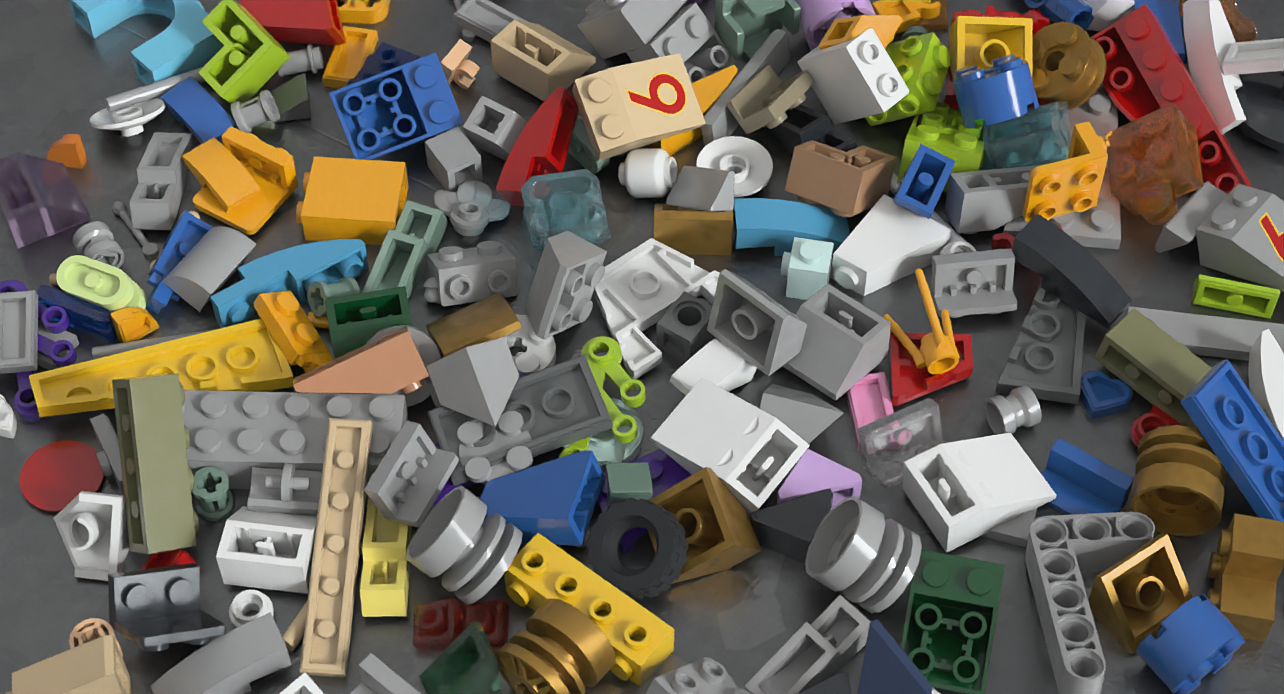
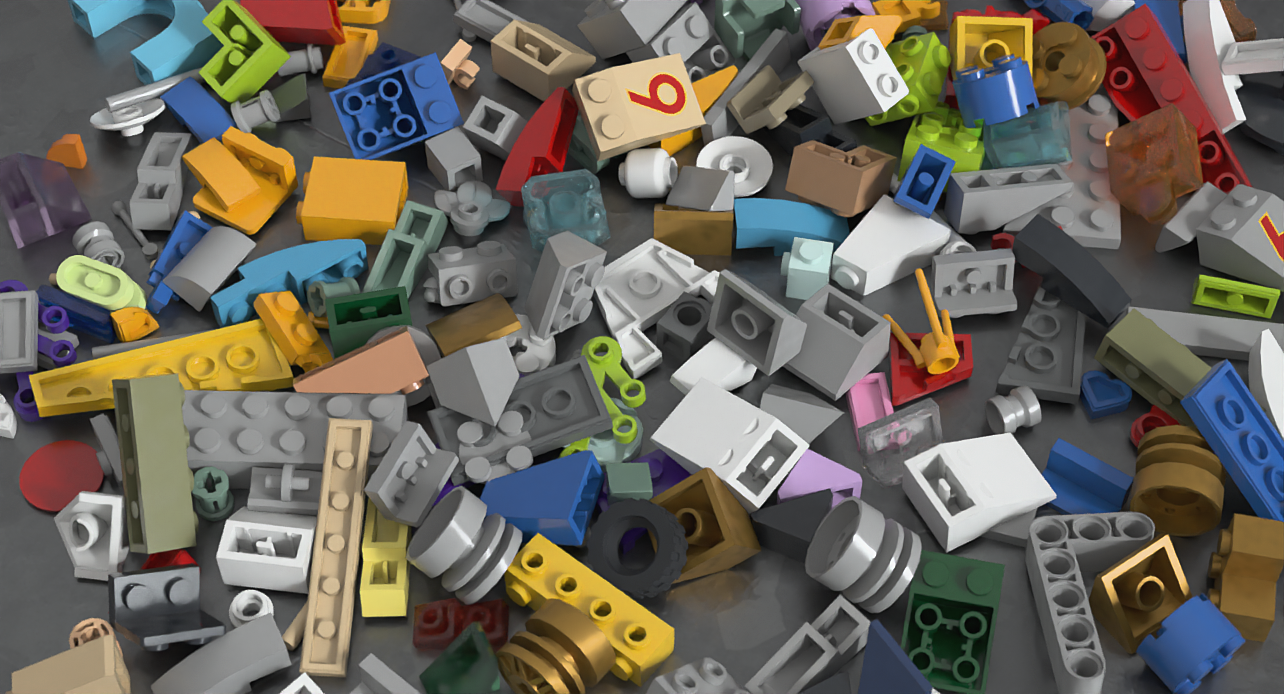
(1068, 183): light orange bracket -> none

